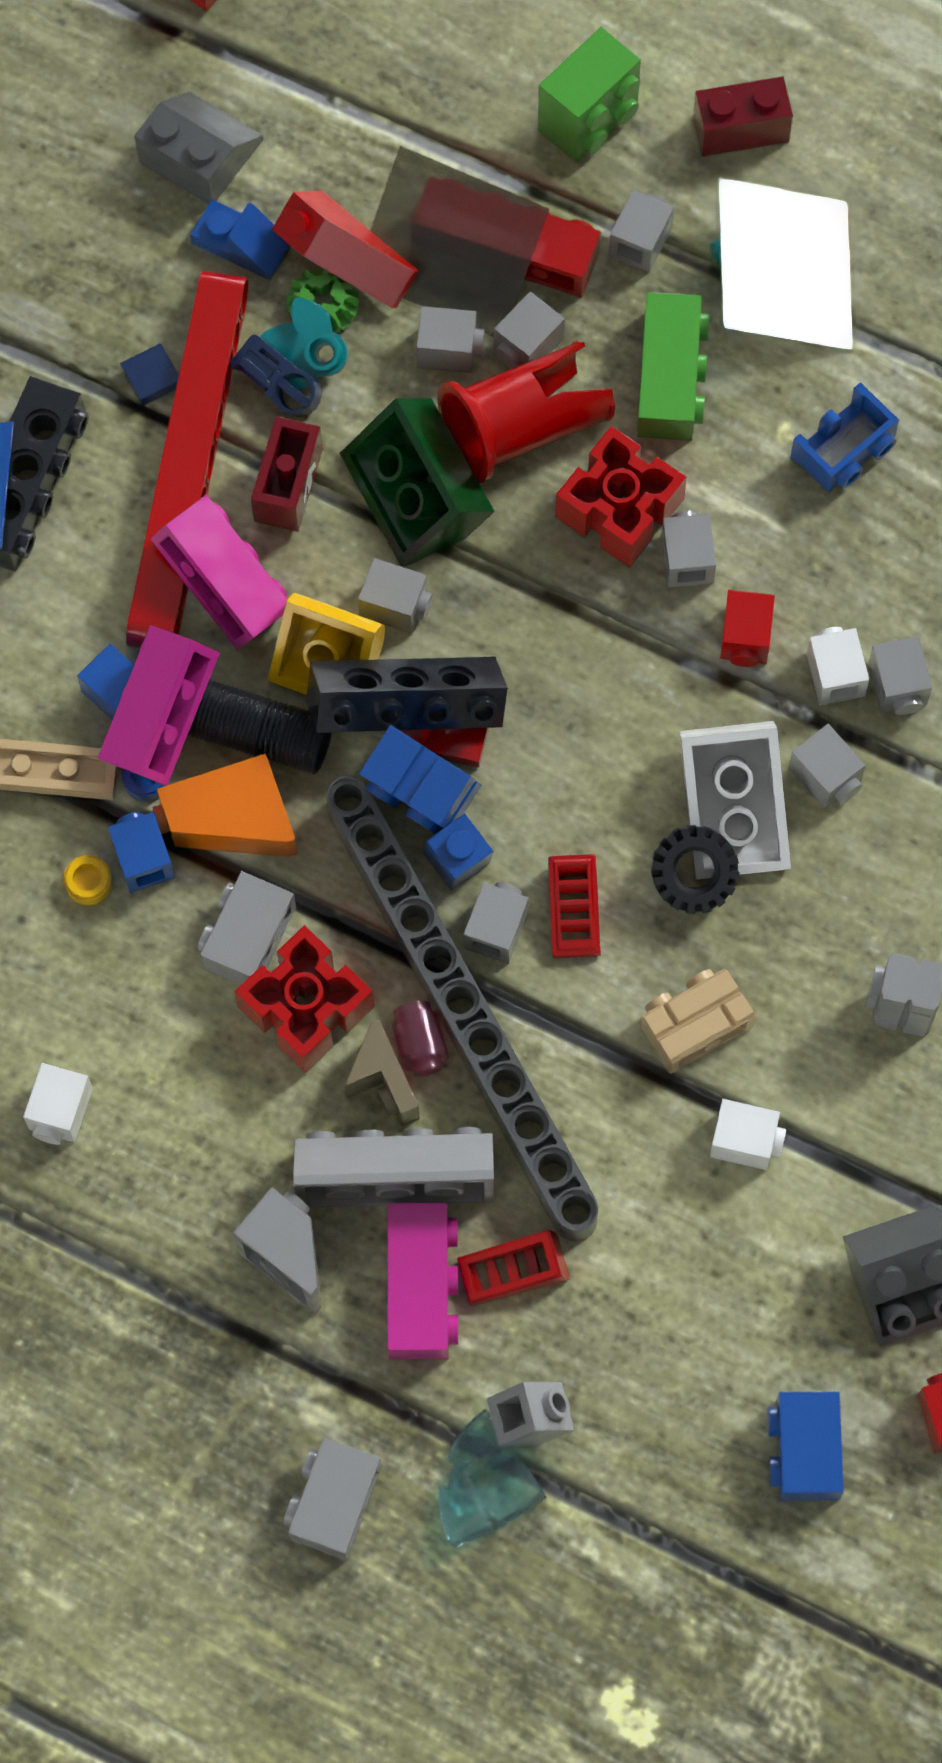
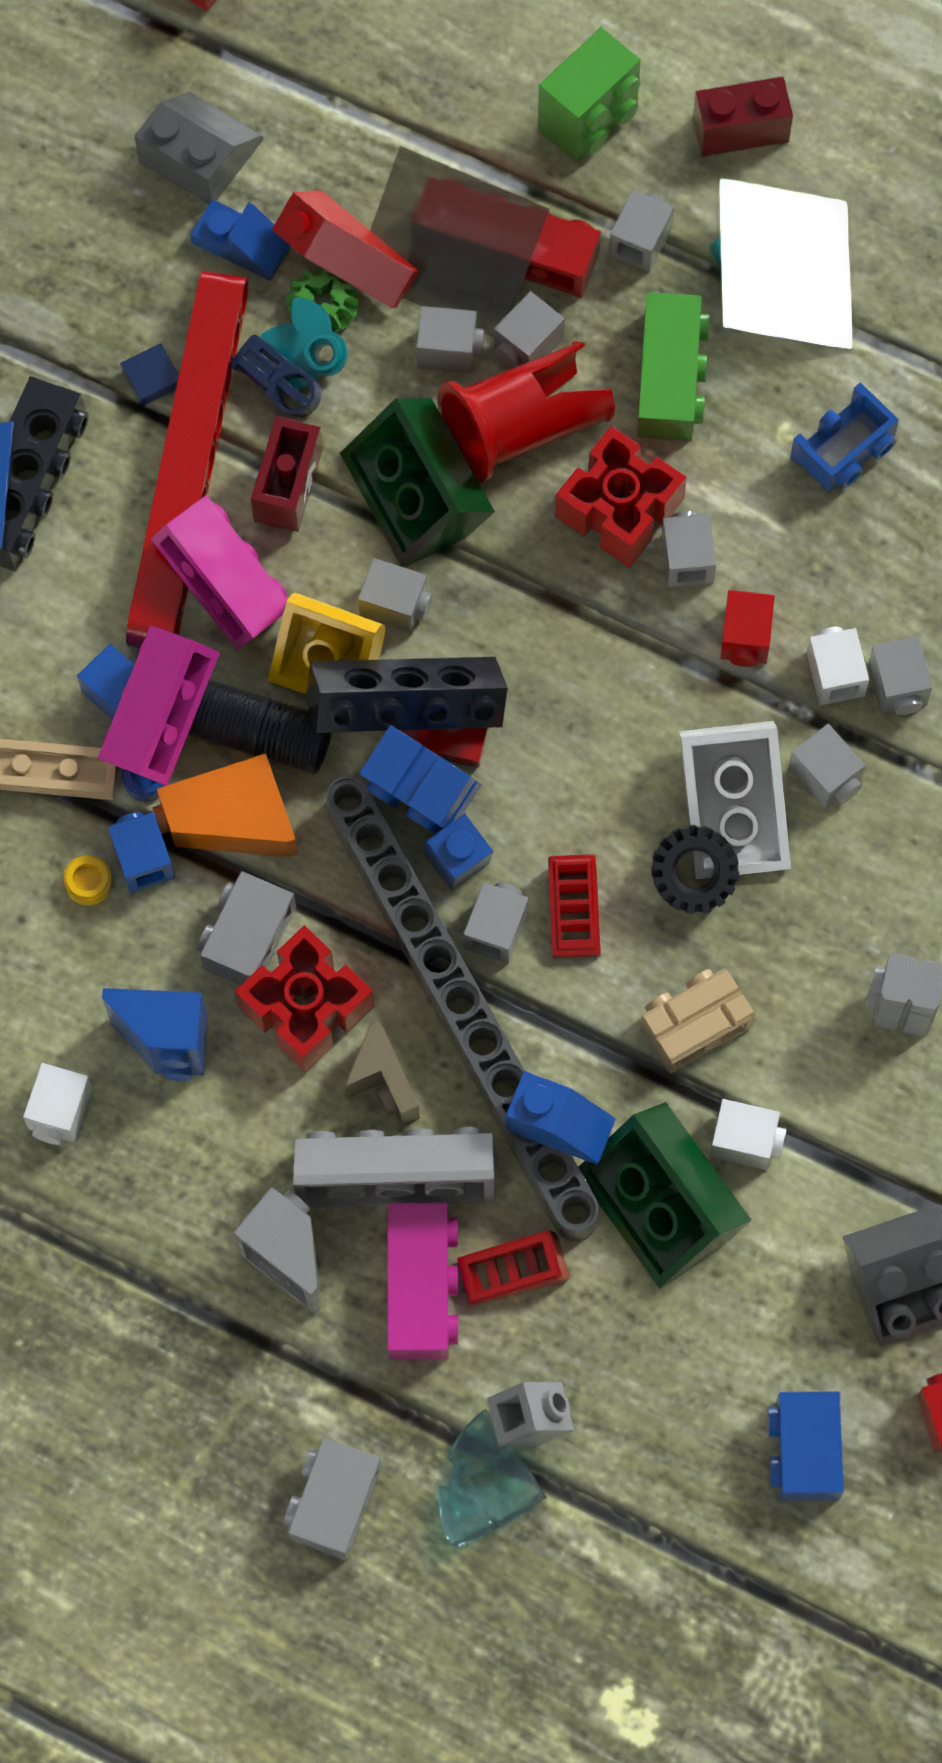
(163, 1028): none -> blue slope
(419, 1038): clear pink brick -> none
(559, 1118): none -> blue slope
(663, 1194): none -> dark green slope

